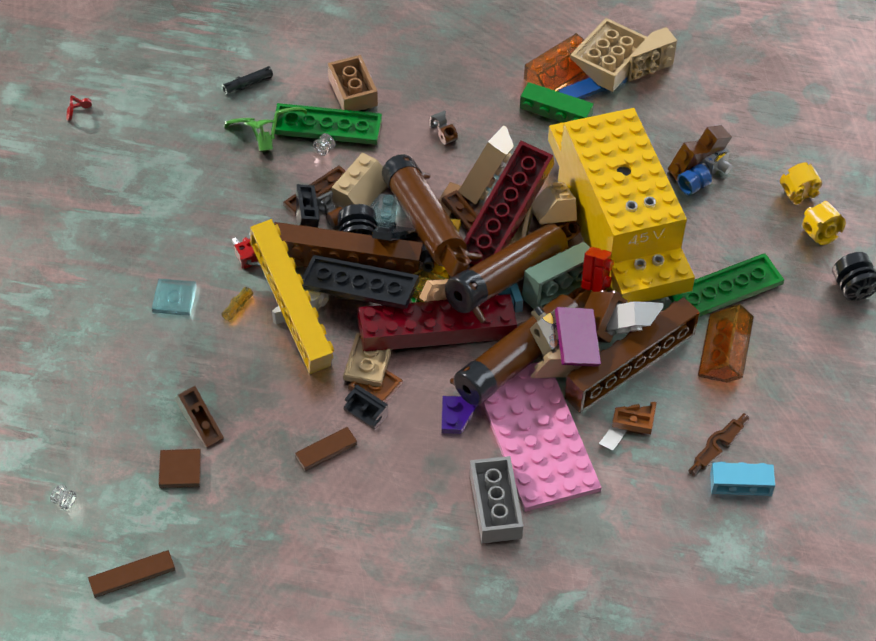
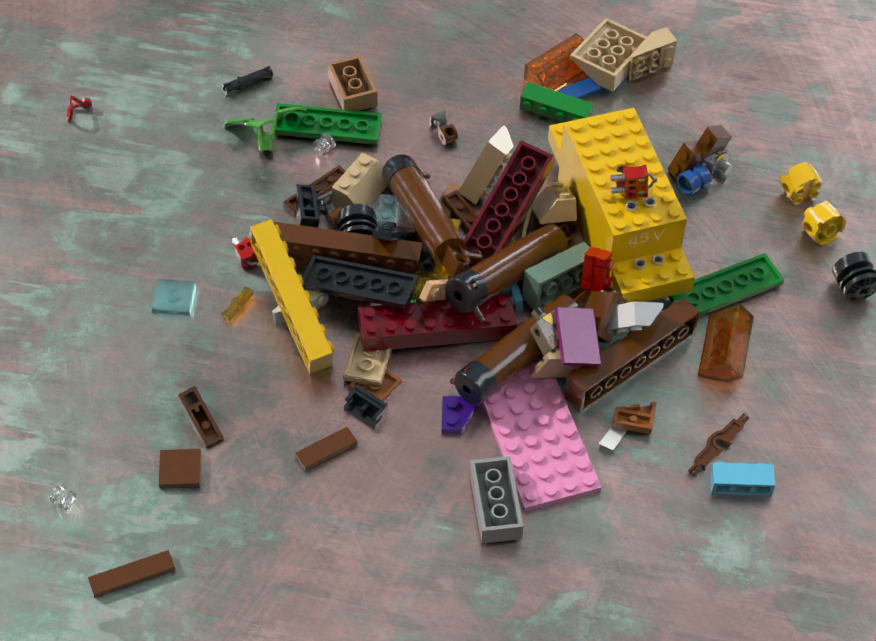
(633, 182): none -> red piece

